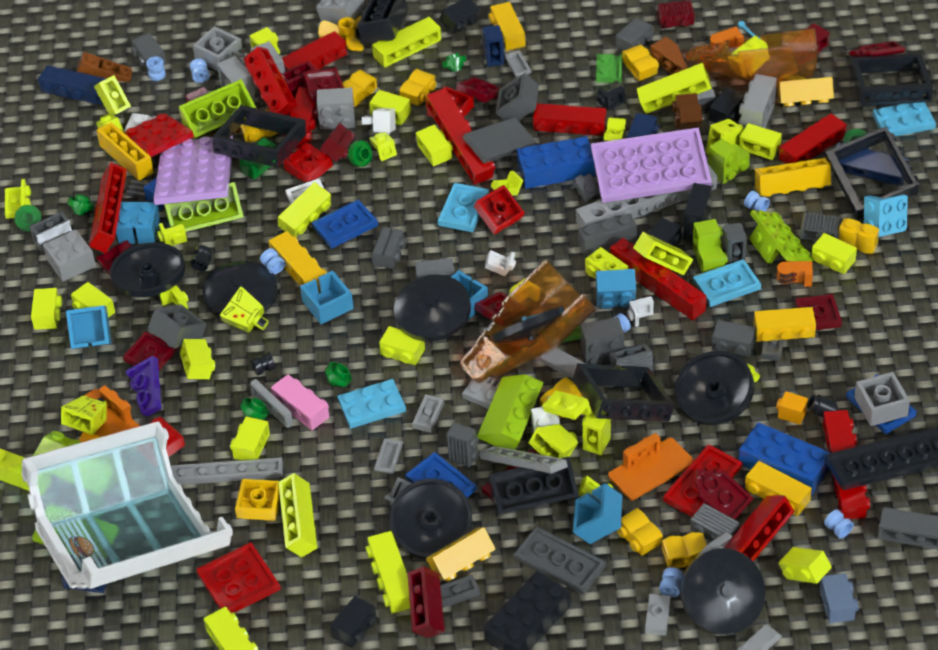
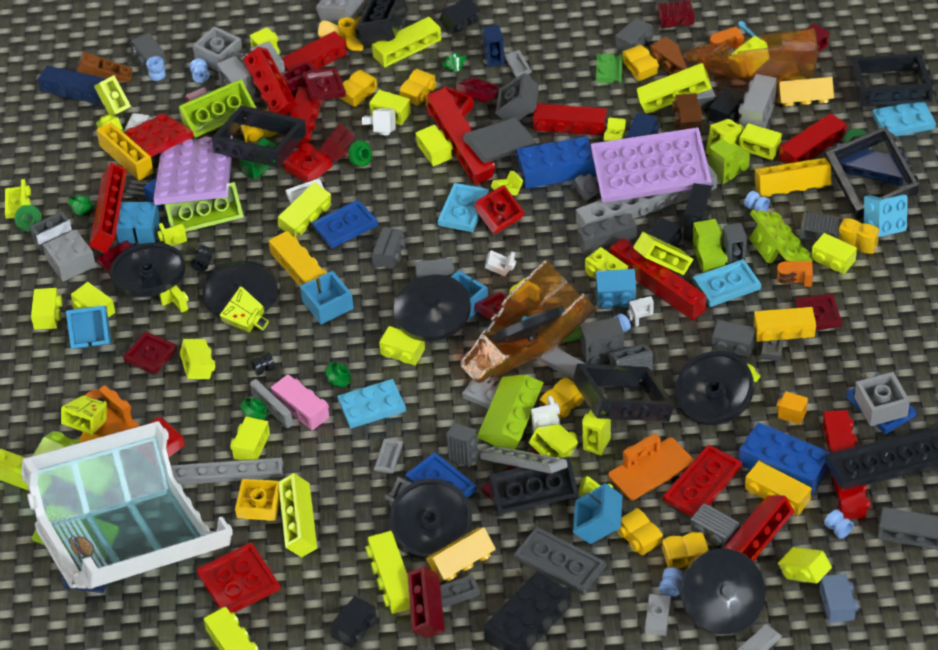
(147, 385): dark purple wing -> none
(176, 324): dark grey brick -> none
(272, 260): light blue wheel -> none
(336, 107): light grey brick -> none
(384, 145): neon yellow bracket -> none
(428, 413): light grey plate -> none
(511, 29): yellow brick -> none
(567, 405): neon yellow bracket -> none
(612, 98): black bracket -> none
(717, 543): light grey plate -> none
(722, 492): dark red tile -> none
(819, 404): black brick -> none
(878, 49): dark red tile -> none

